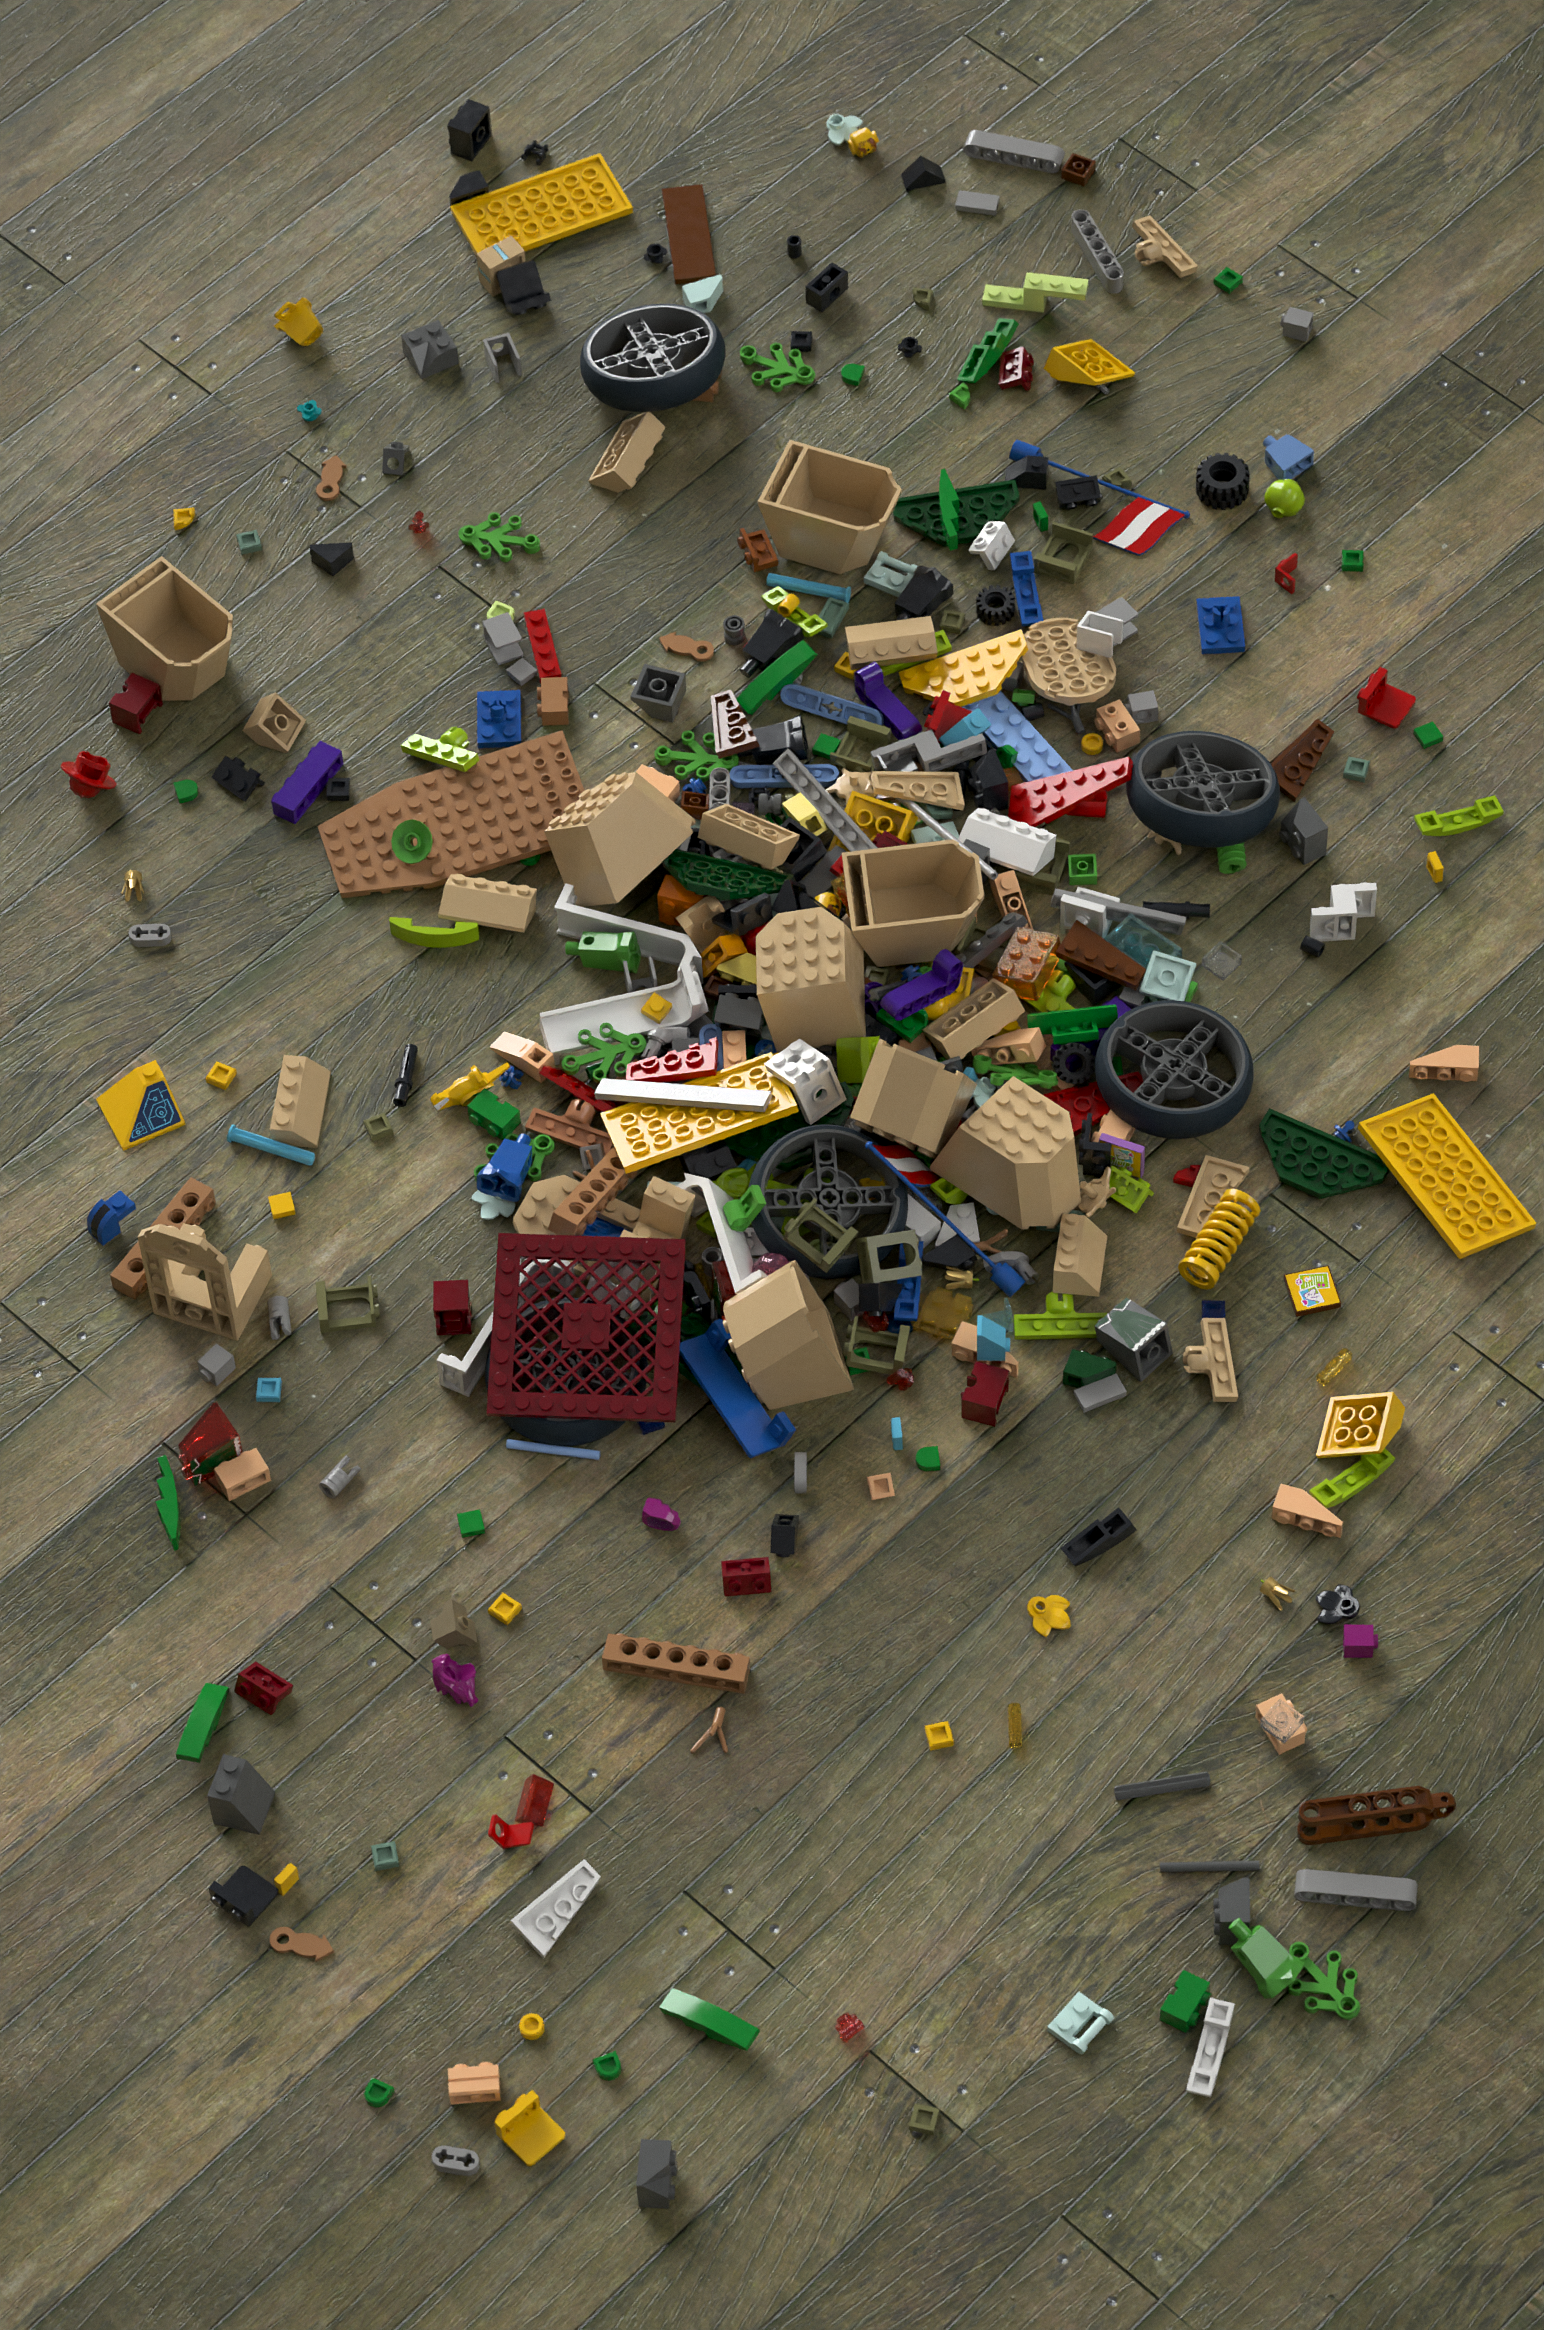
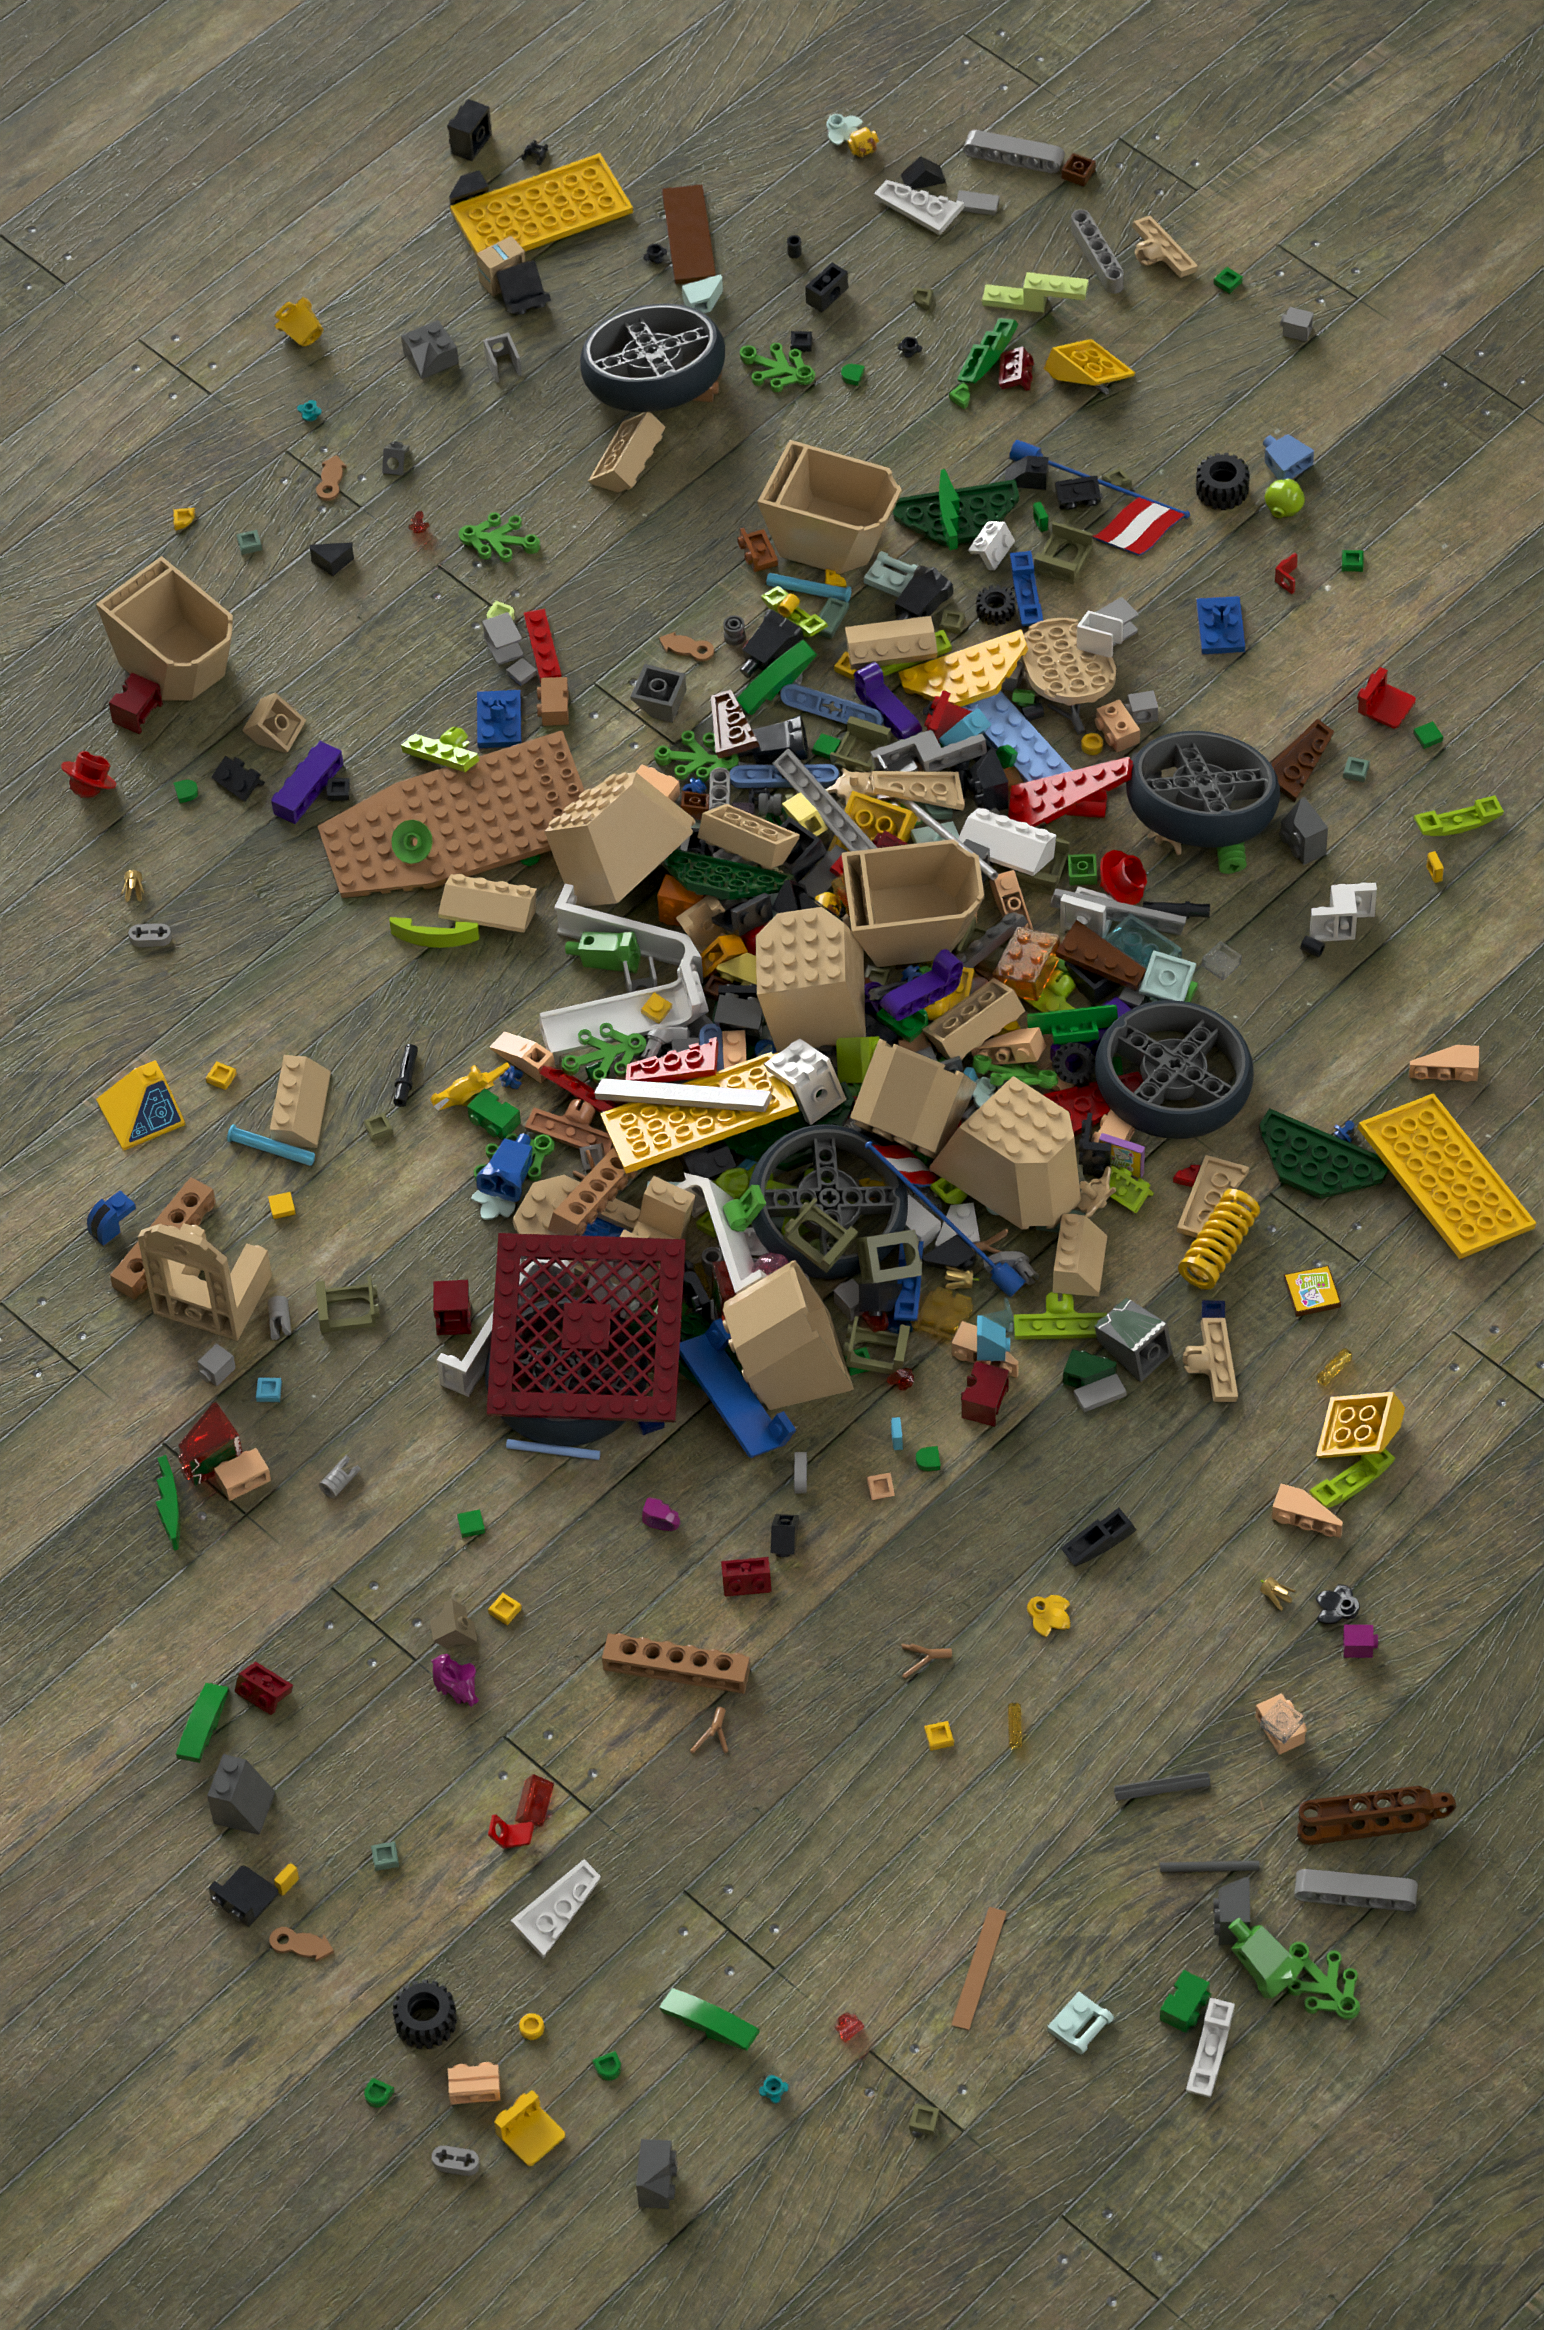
(424, 1996): none -> black tyre
(770, 2082): none -> teal plate
(834, 579): none -> yellow tile
(919, 206): none -> white wing
(931, 1654): none -> medium nougat plant
(979, 1968): none -> medium nougat sticker
(1123, 877): none -> red helmet

